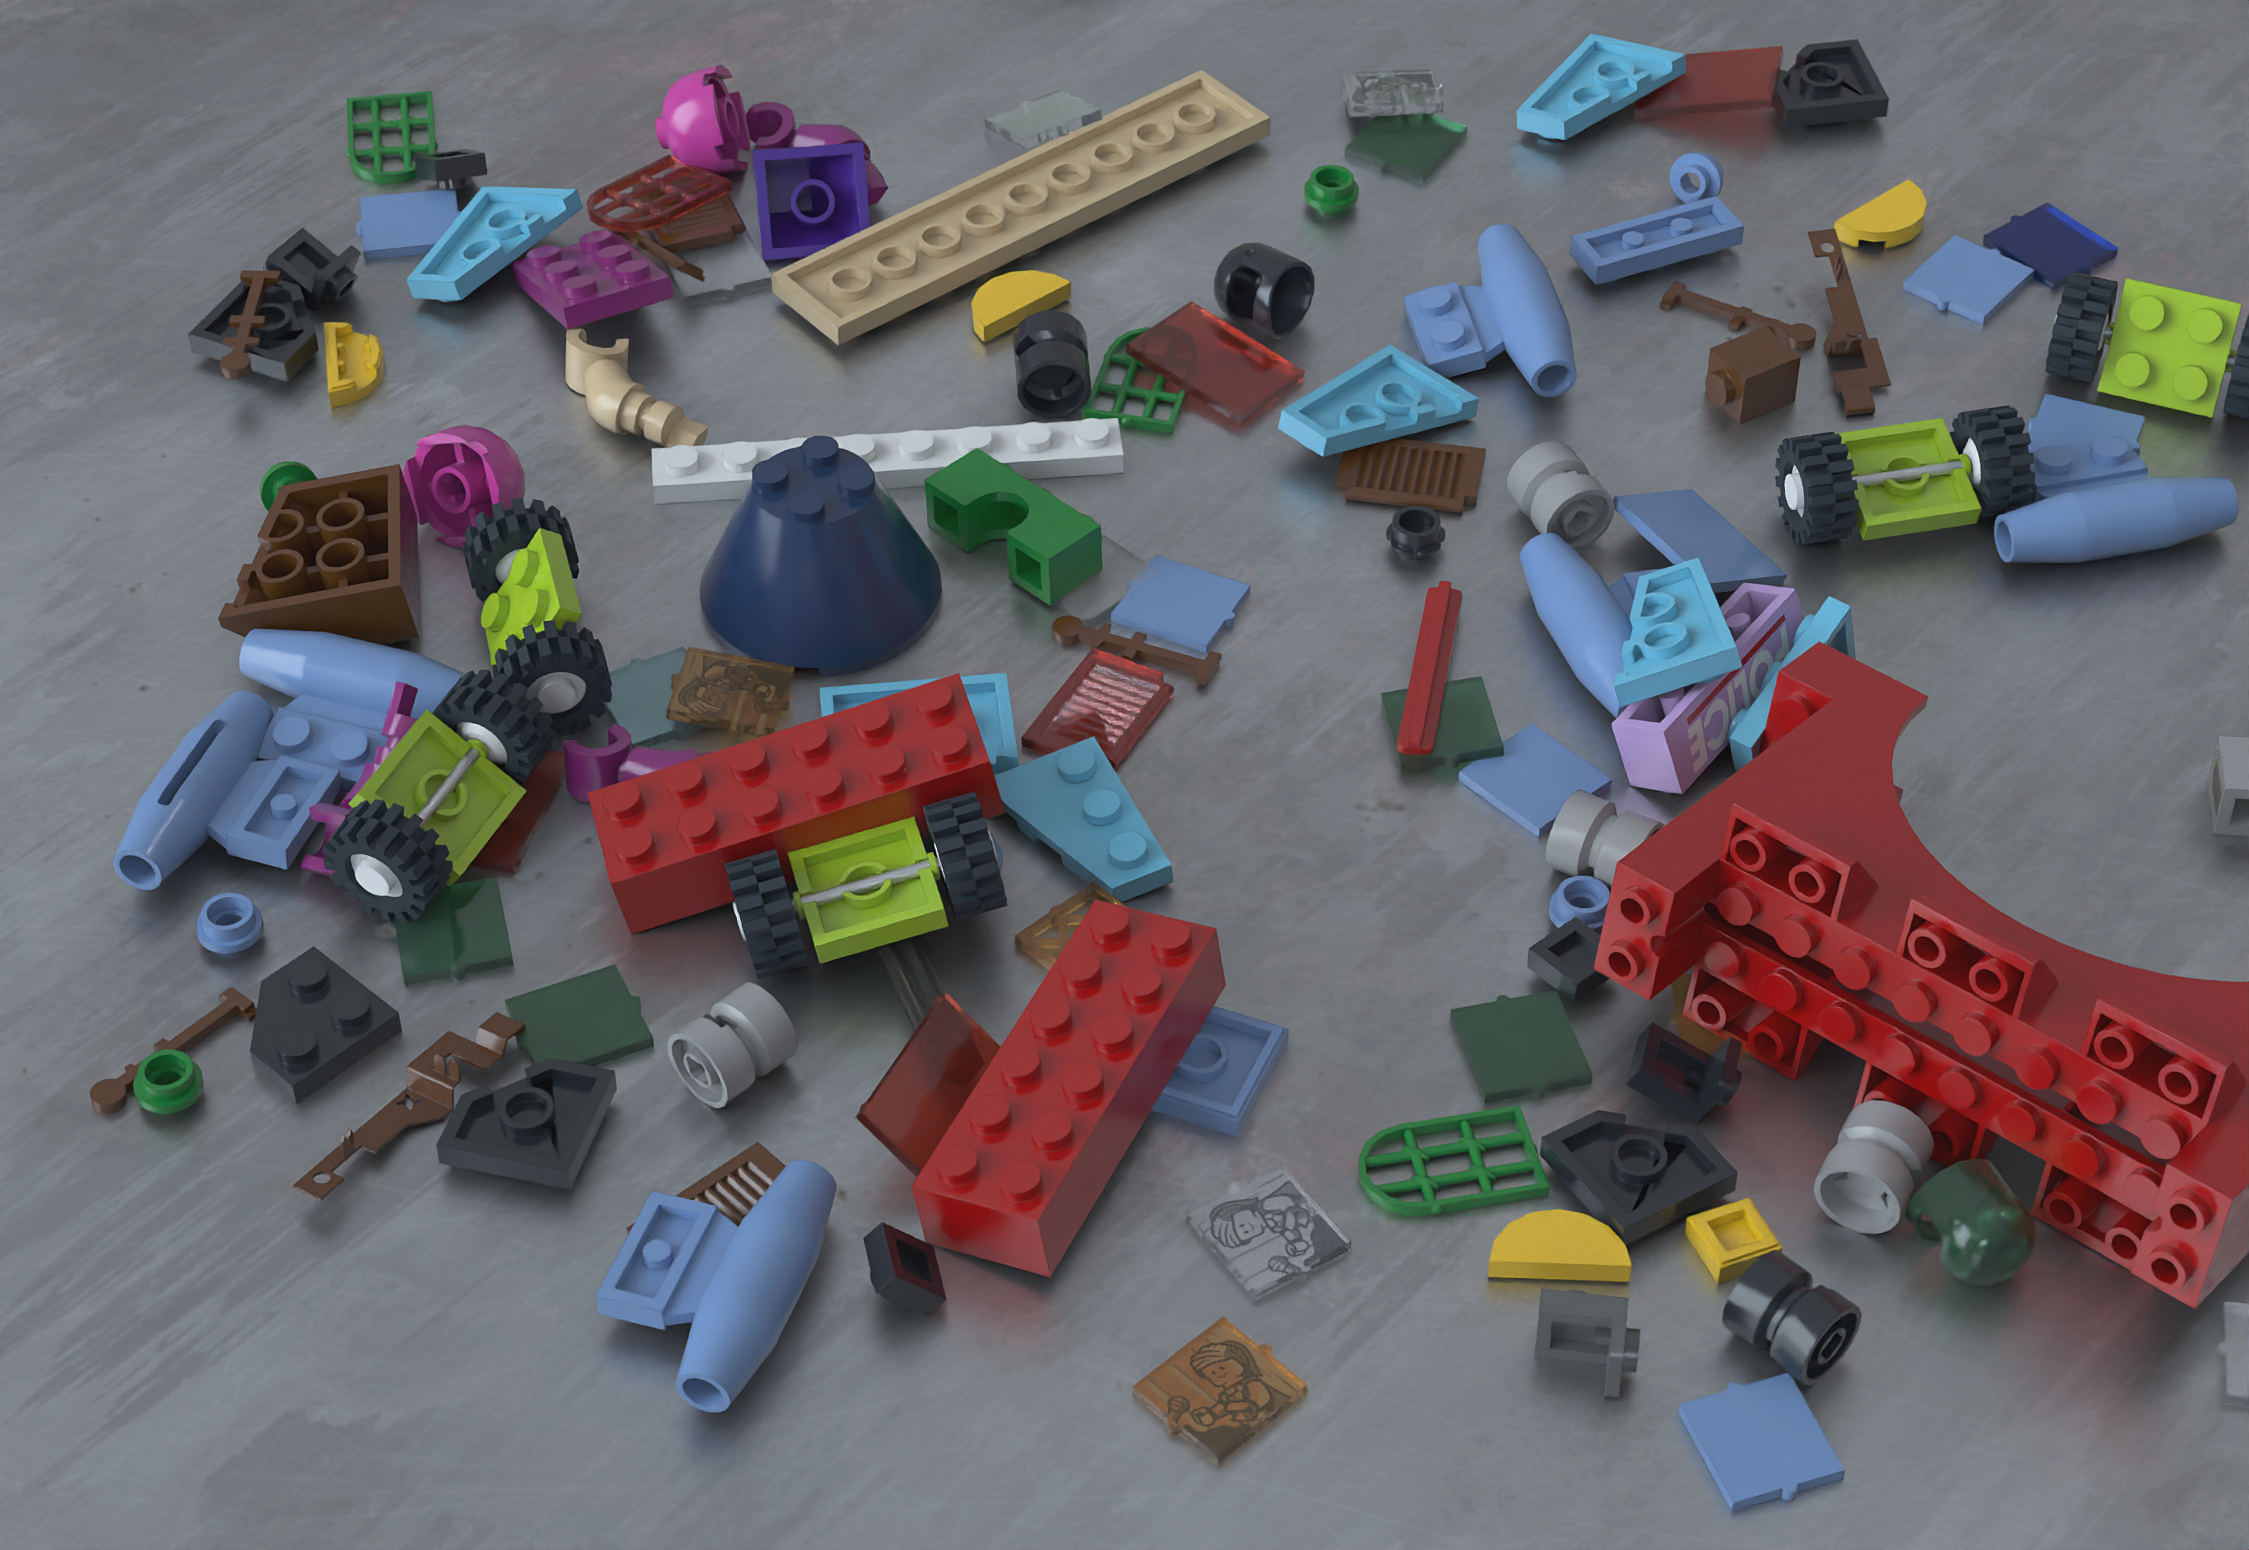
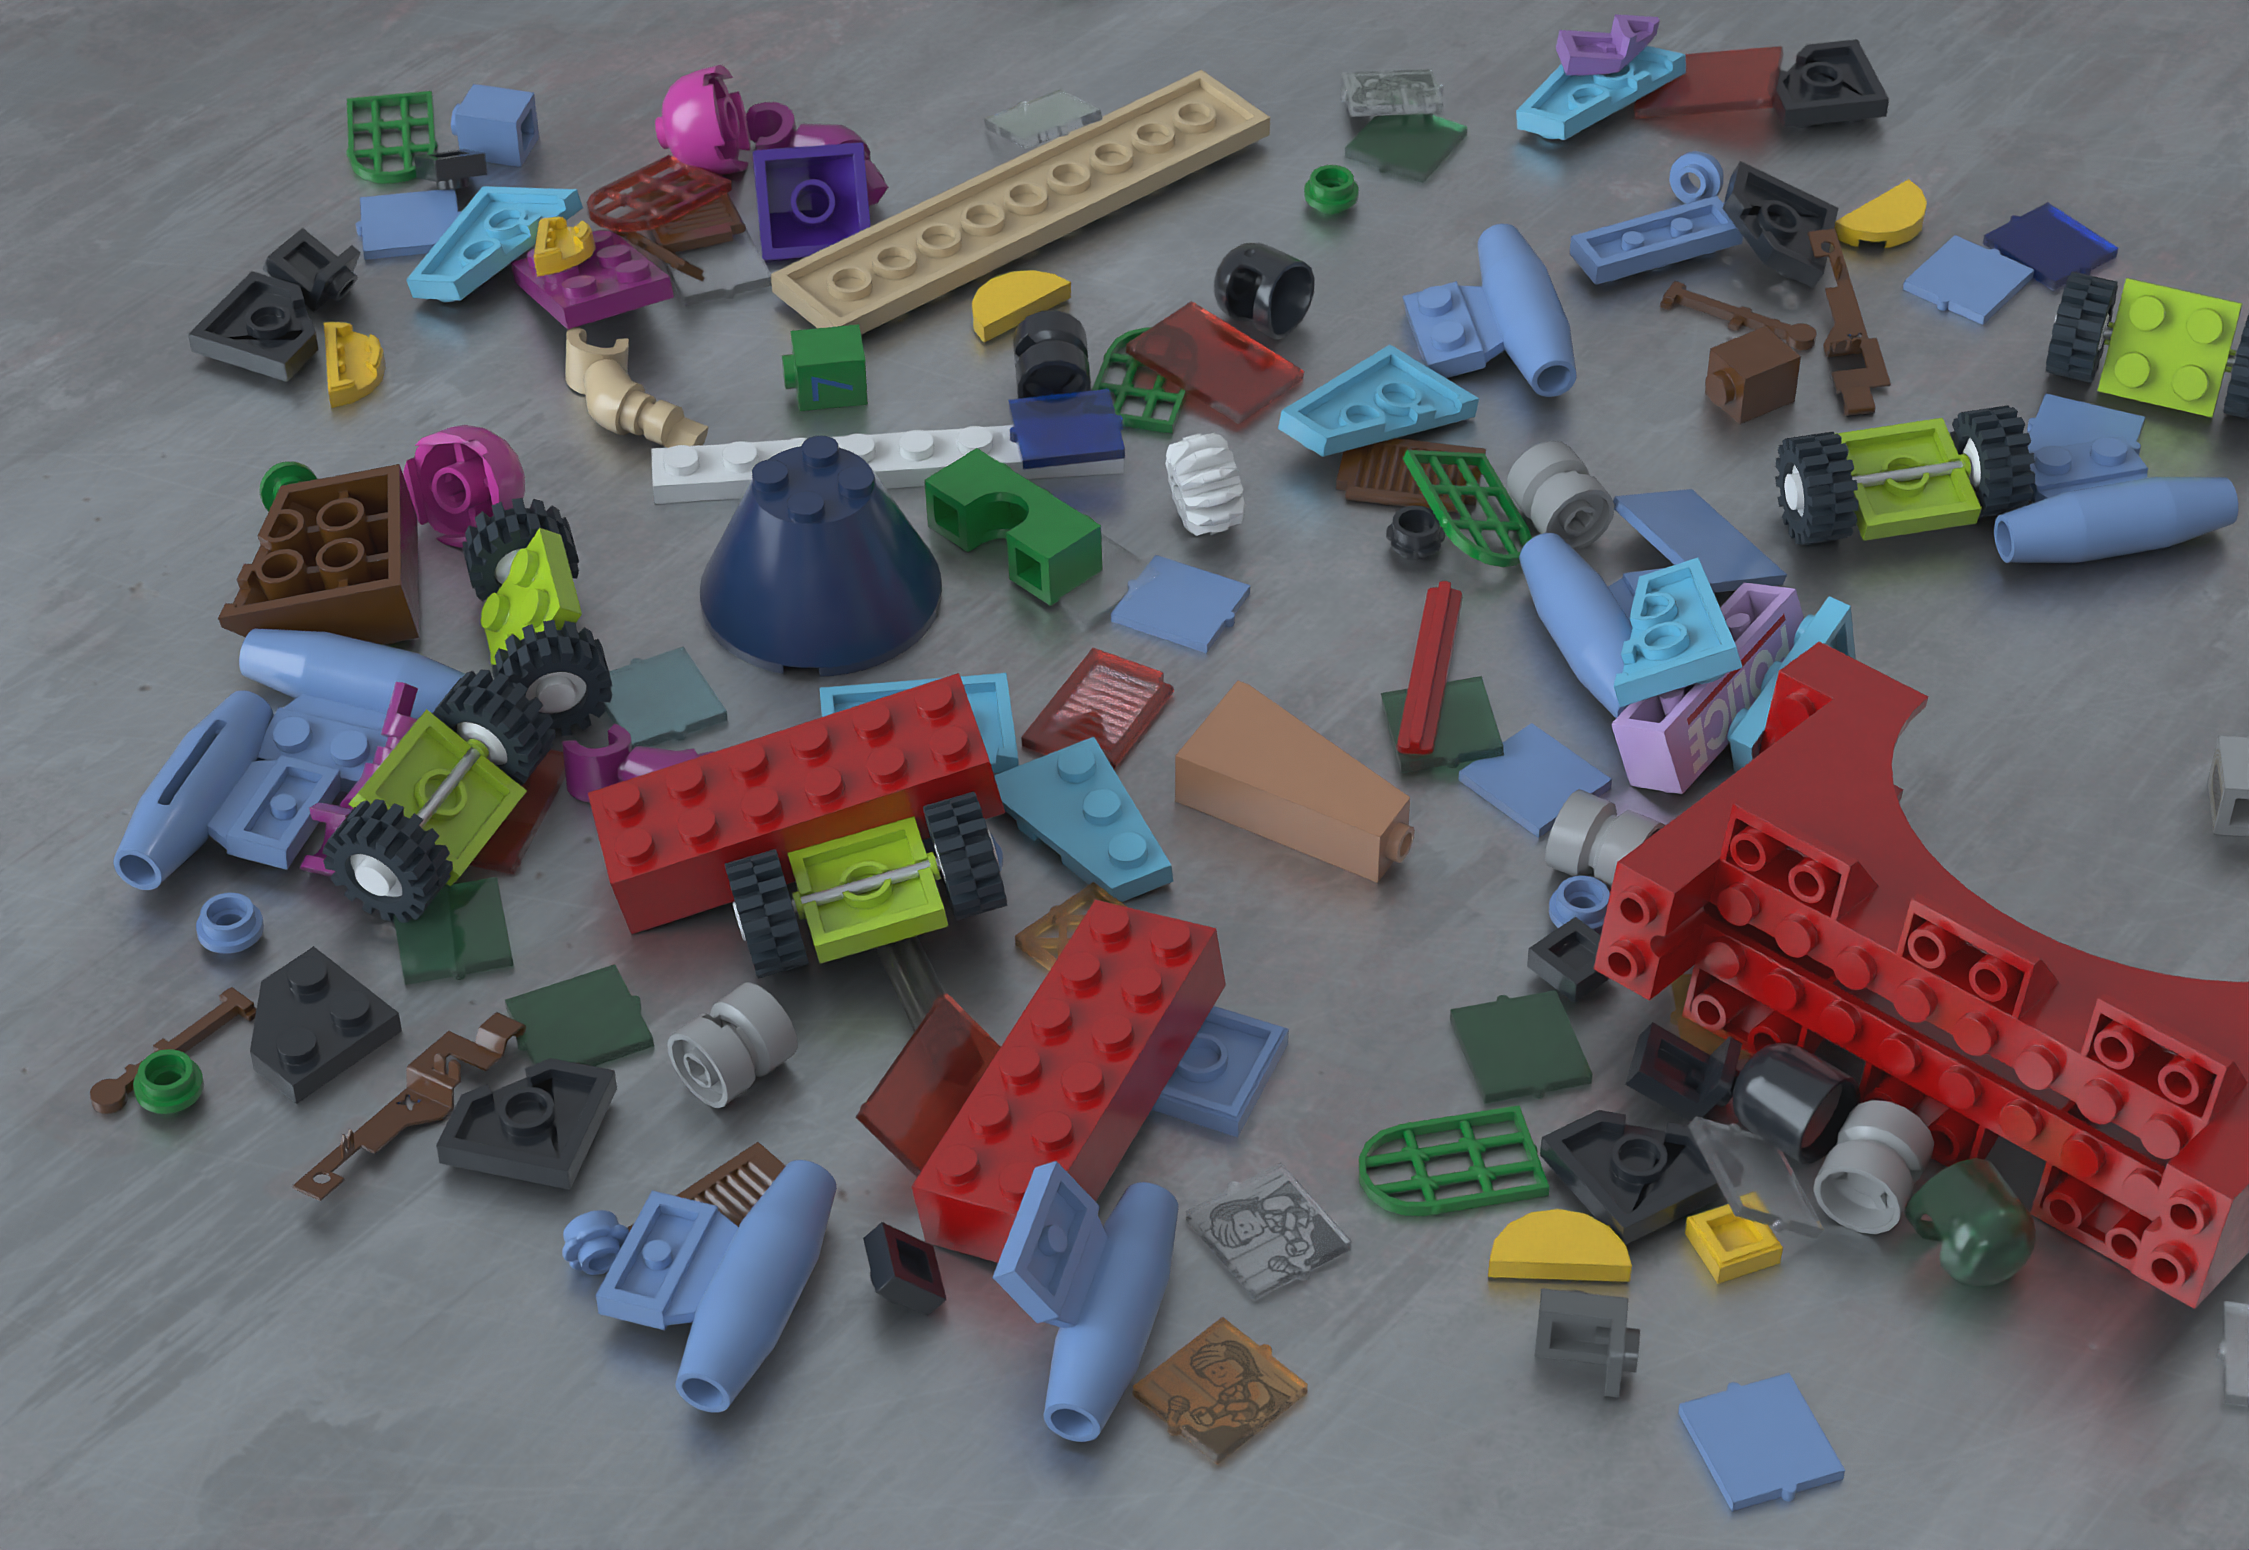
(238, 363): reddish brown piece -> none
(497, 123): none -> medium blue brick
(561, 246): none -> yellow tile
(593, 1241): none -> medium blue plate
(730, 692): clear orange piece -> none
(826, 368): none -> green brick
(1066, 429): none -> clear blue piece
(1071, 630): reddish brown piece -> none
(1092, 1284): none -> medium blue plate
(1205, 484): none -> white gear
(1292, 786): none -> nougat slope
(1480, 550): none -> green window
(1605, 52): none -> medium lavender slope
(1755, 1178): none -> clear piece
(1777, 222): none -> black plate
(1781, 1093): none -> black helmet
(1783, 1311): black wheel -> none

